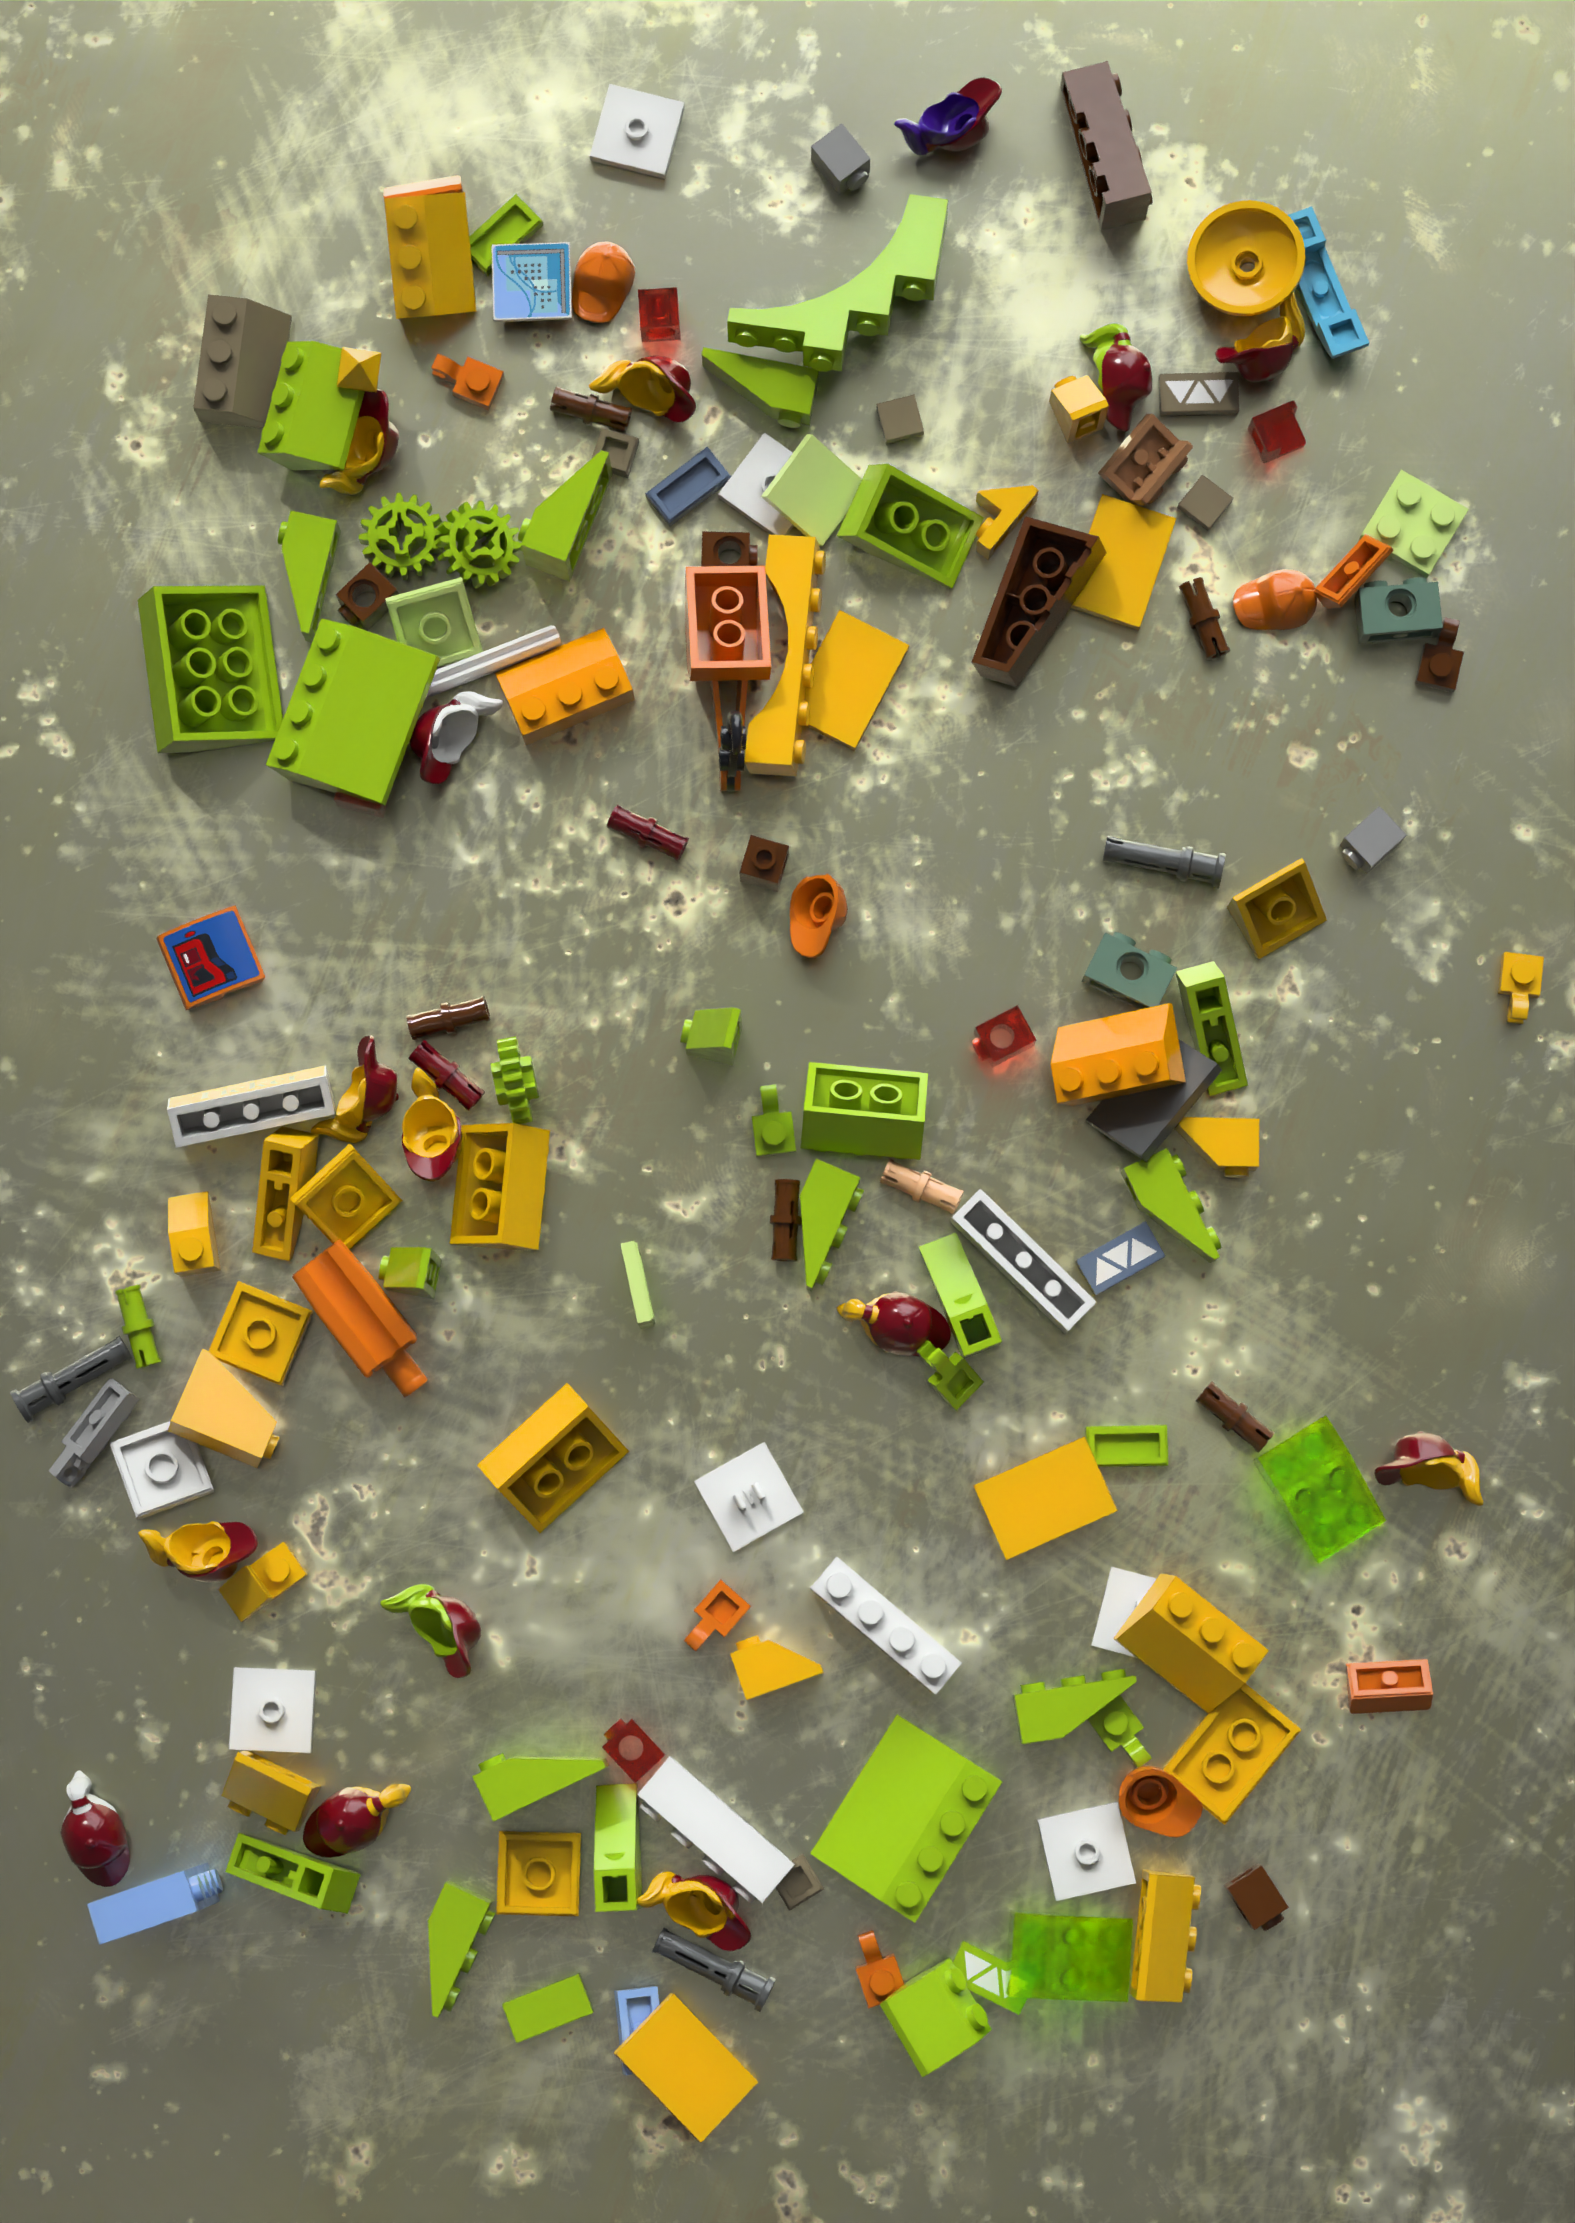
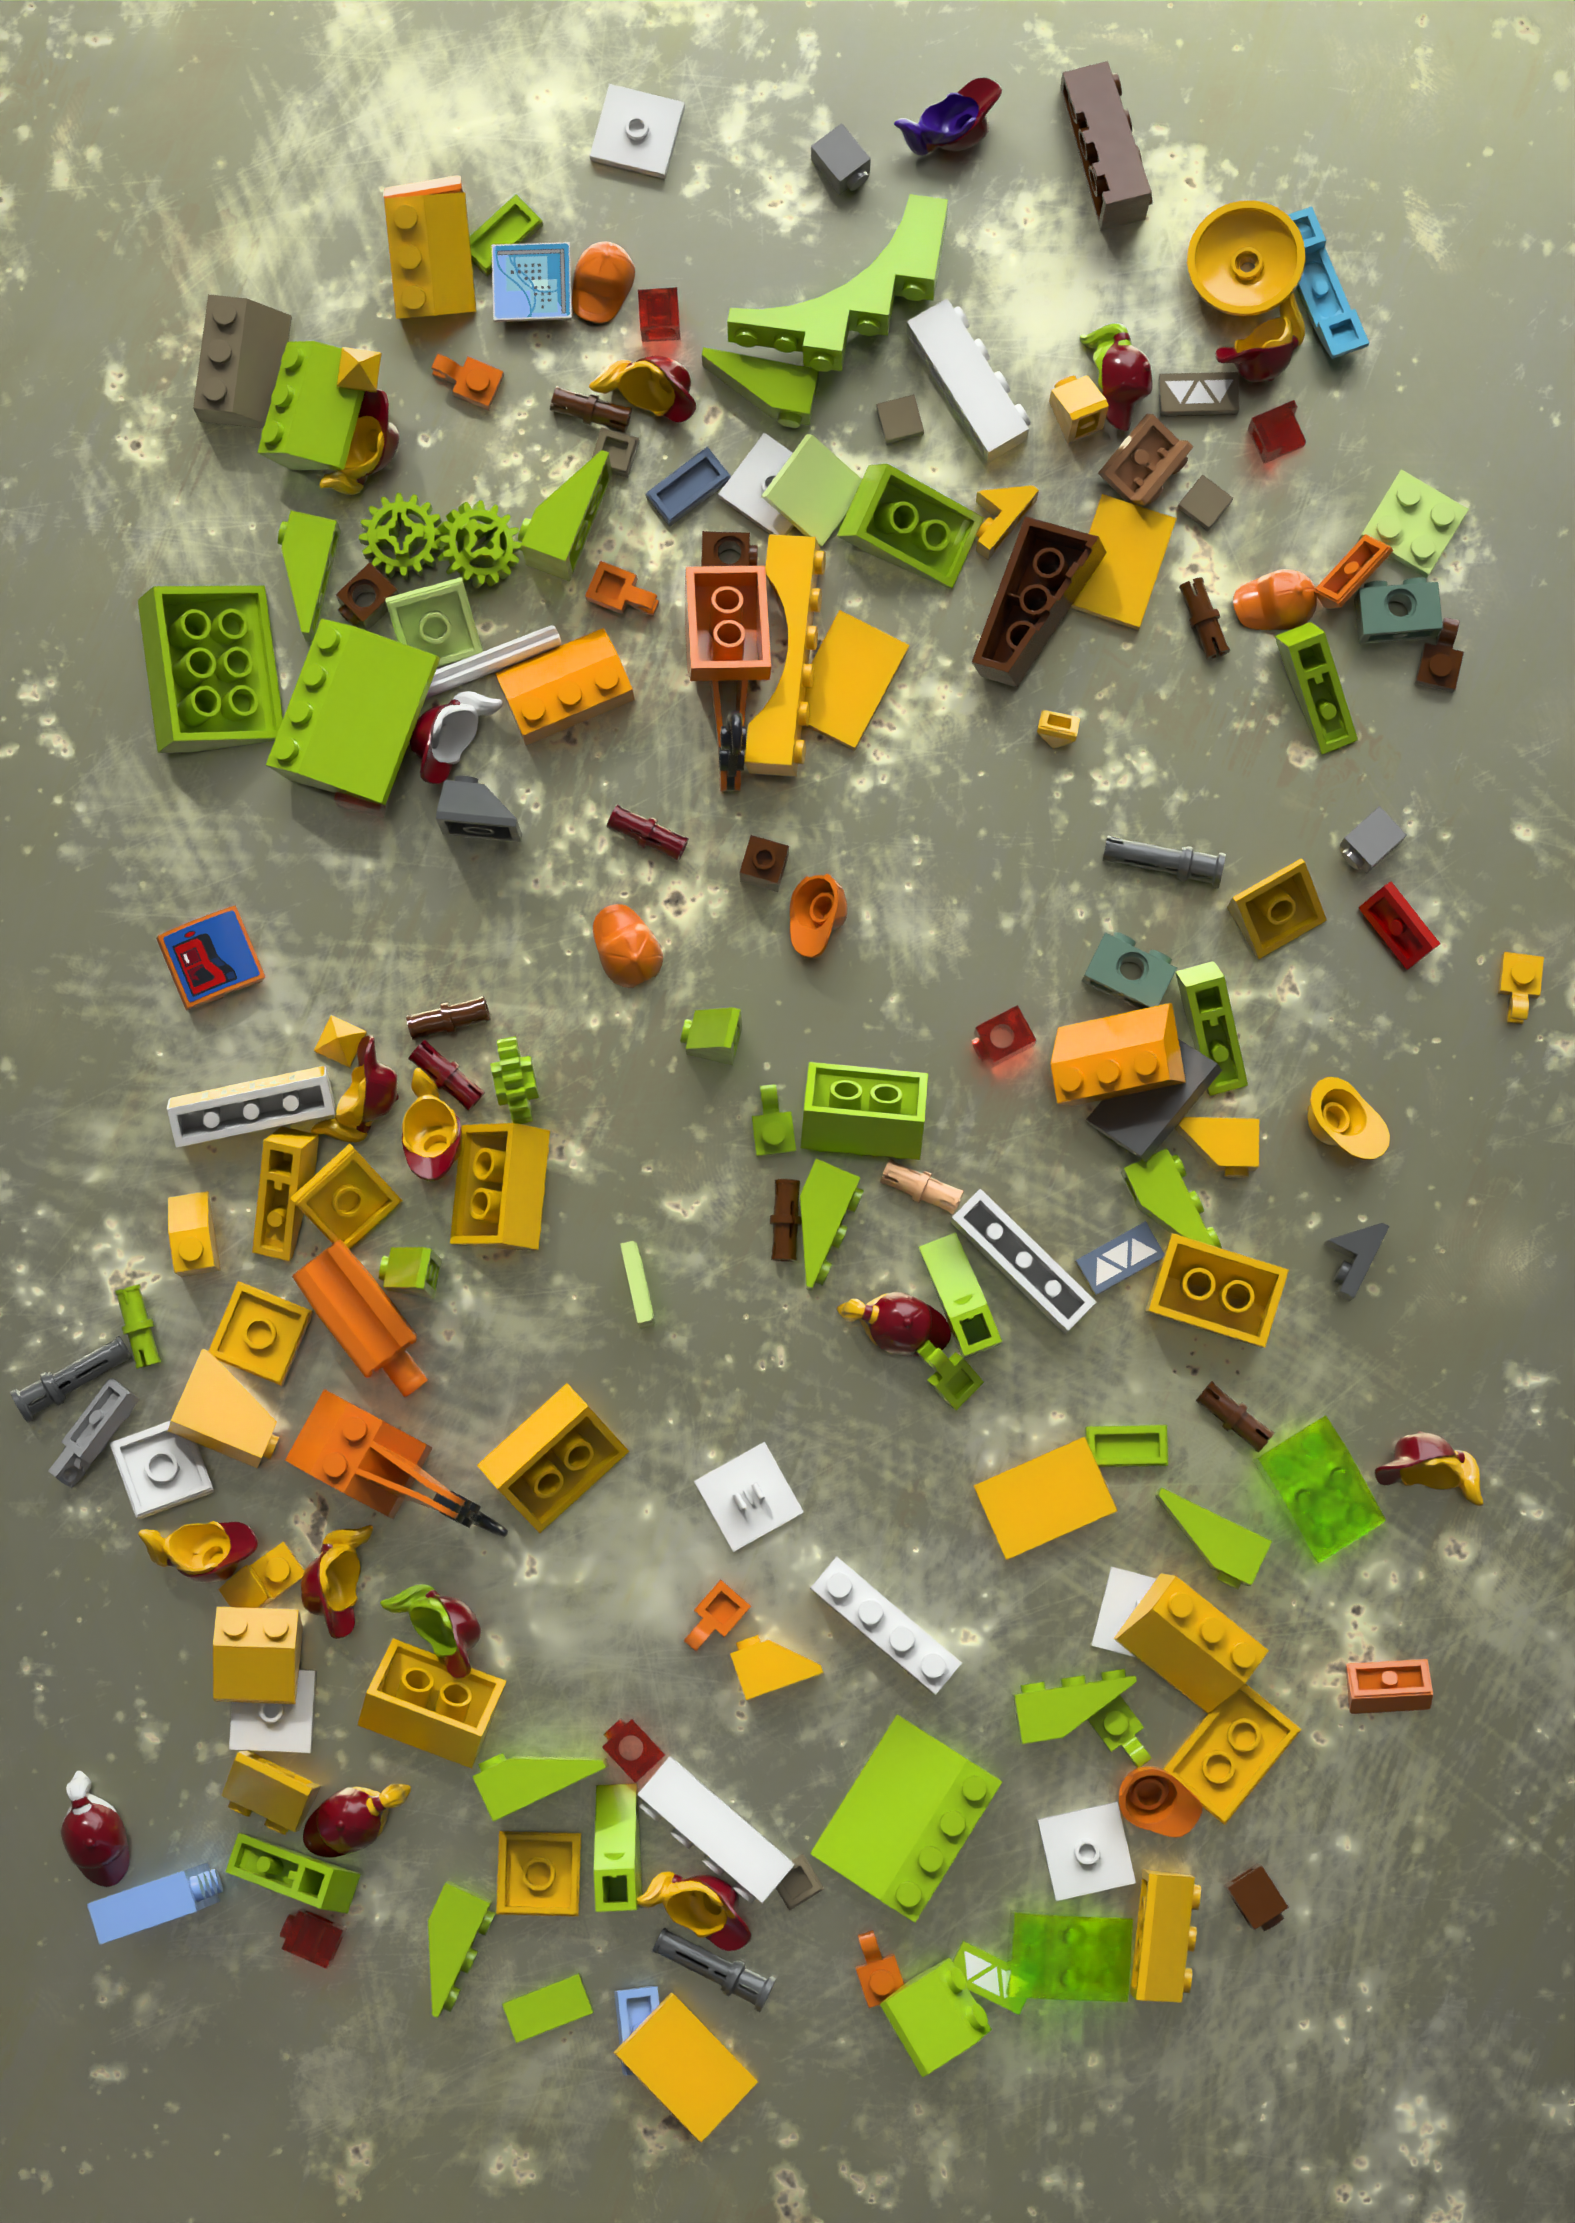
(256, 1655): none -> yellow slope
(312, 1937): none -> clear red brick
(332, 1579): none -> hair
(340, 1041): none -> yellow slope
(375, 1463): none -> orange slope
(427, 1707): none -> yellow slope
(475, 812): none -> dark grey slope
(616, 588): none -> orange plate
(626, 946): none -> orange piece
(968, 380): none -> white brick
(1057, 728): none -> yellow slope
(1217, 1290): none -> yellow slope
(1220, 1542): none -> lime slope
(1317, 686): none -> lime slope
(1346, 1120): none -> yellow piece
(1362, 1248): none -> dark grey slope
(1399, 925): none -> red plate

